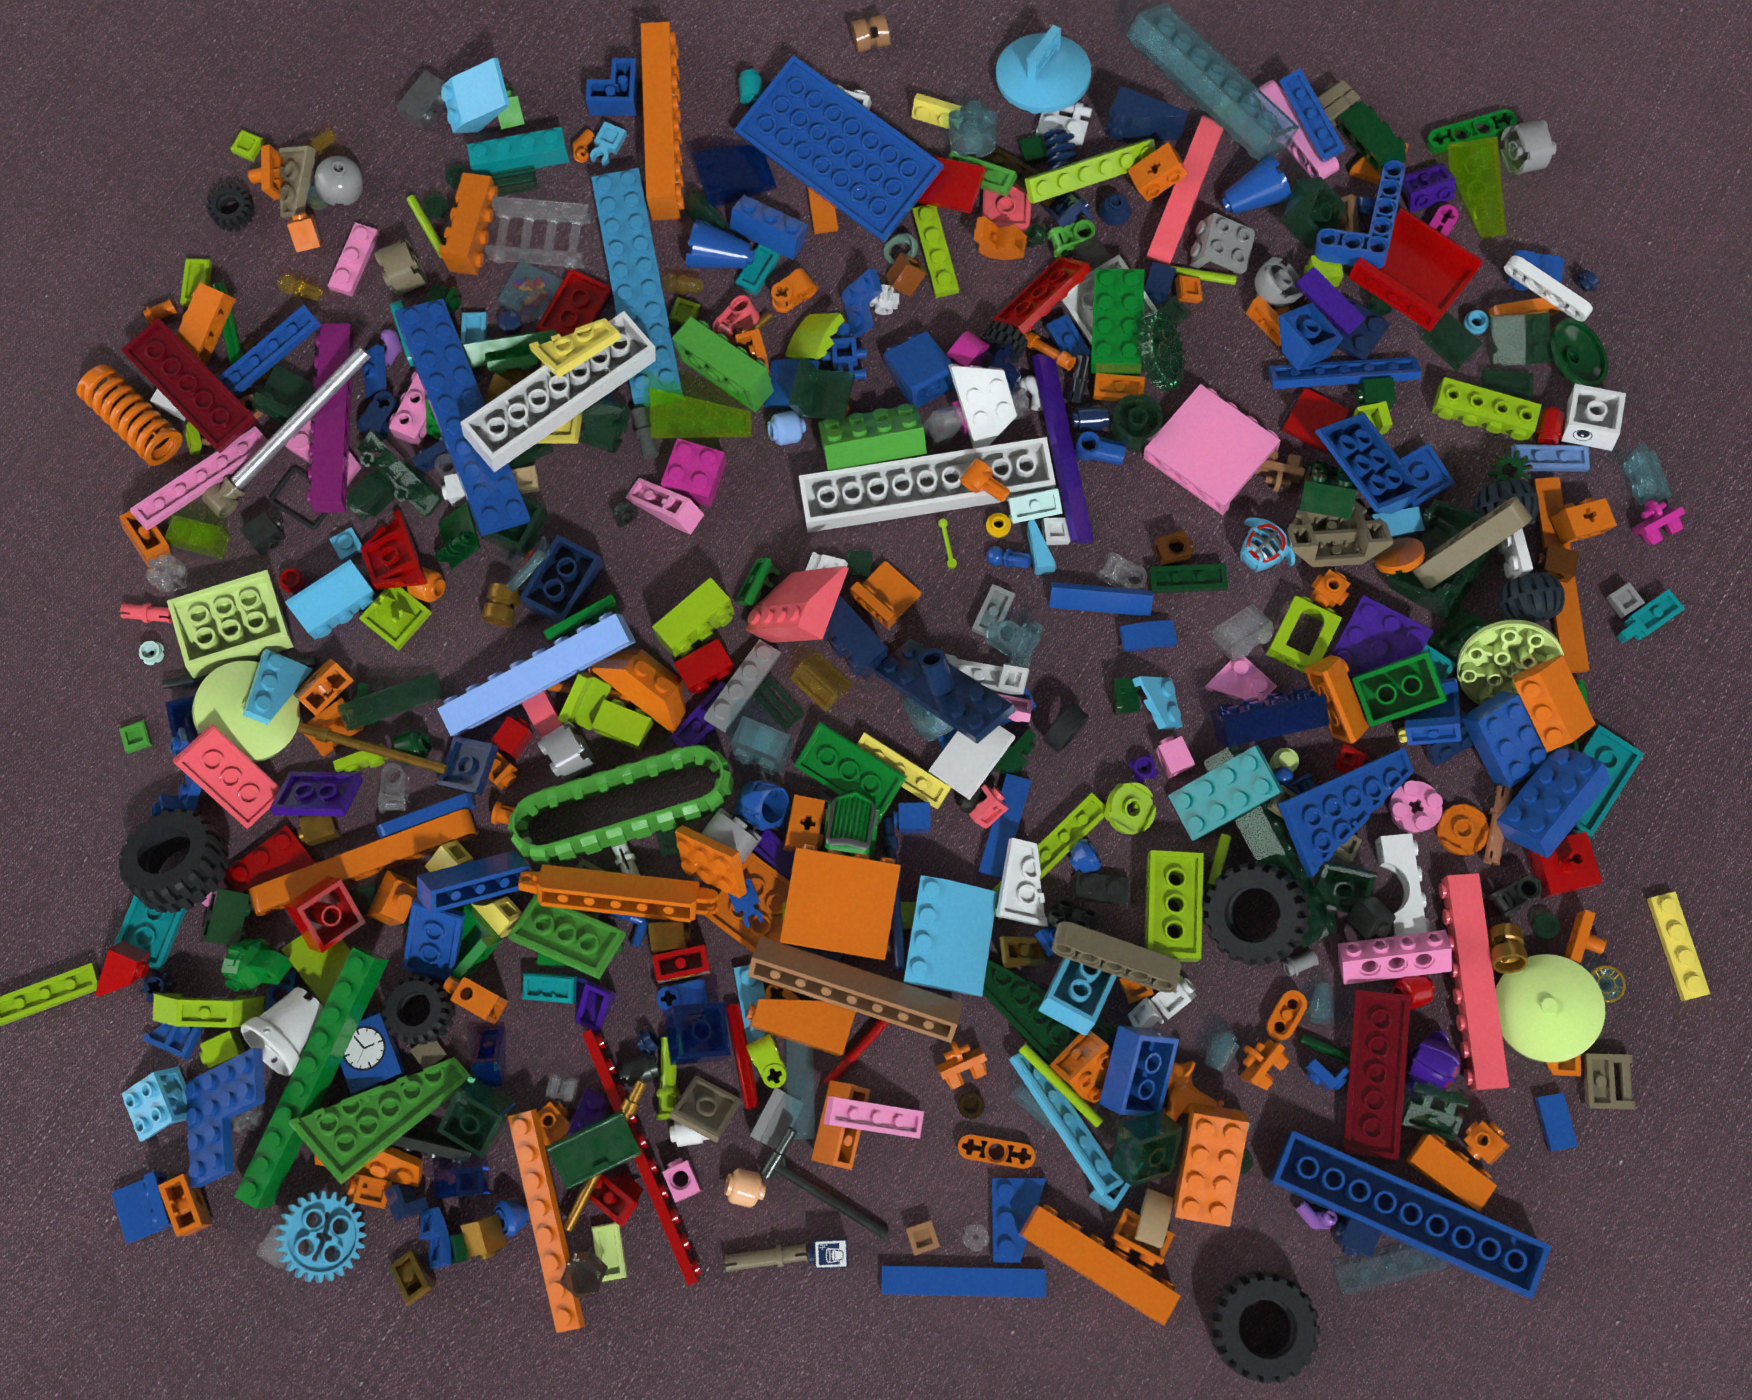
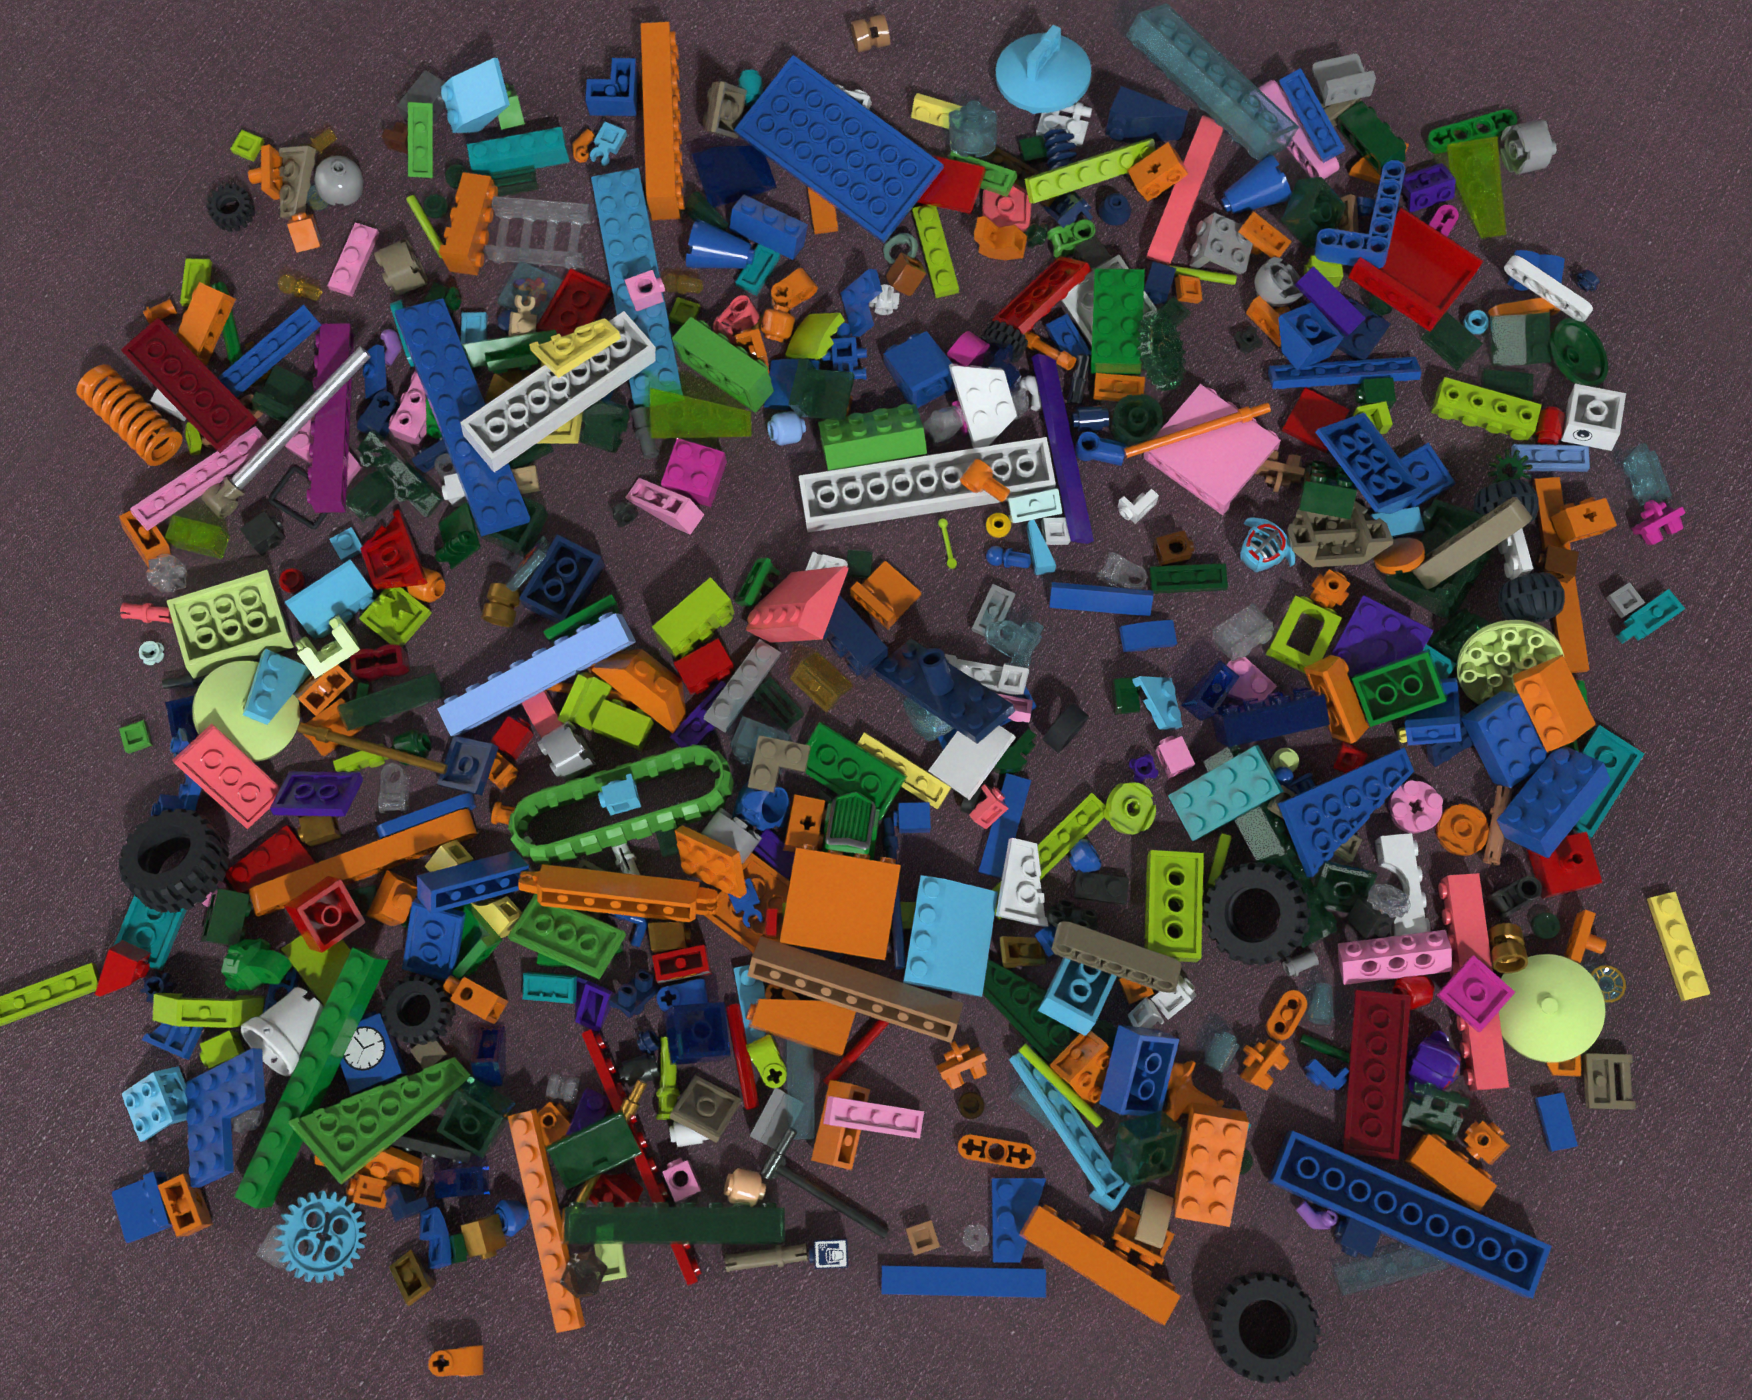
(331, 654): none -> yellowish green panel
(374, 664): none -> dark red brick
(397, 138): none -> copper panel
(420, 139): none -> bright green plate
(462, 1361): none -> orange piece
(522, 321): none -> tan plate
(620, 796): none -> medium azure brick
(635, 994): none -> dark blue hips
(641, 299): none -> bright pink brick
(672, 1224): none -> clear green brick
(724, 109): none -> dark tan slope
(771, 756): none -> dark tan plate
(772, 923): none -> red tile
(777, 323): none -> orange head
(1141, 506): none -> white bracket
(1210, 691): none -> clear blue slope
(1243, 344): none -> pearl dark grey plate
(1243, 415): none -> orange bar
(1264, 237): none -> orange tile
(1343, 79): none -> light grey bracket
(1396, 901): none -> clear gear
(1476, 993): none -> dark pink plate

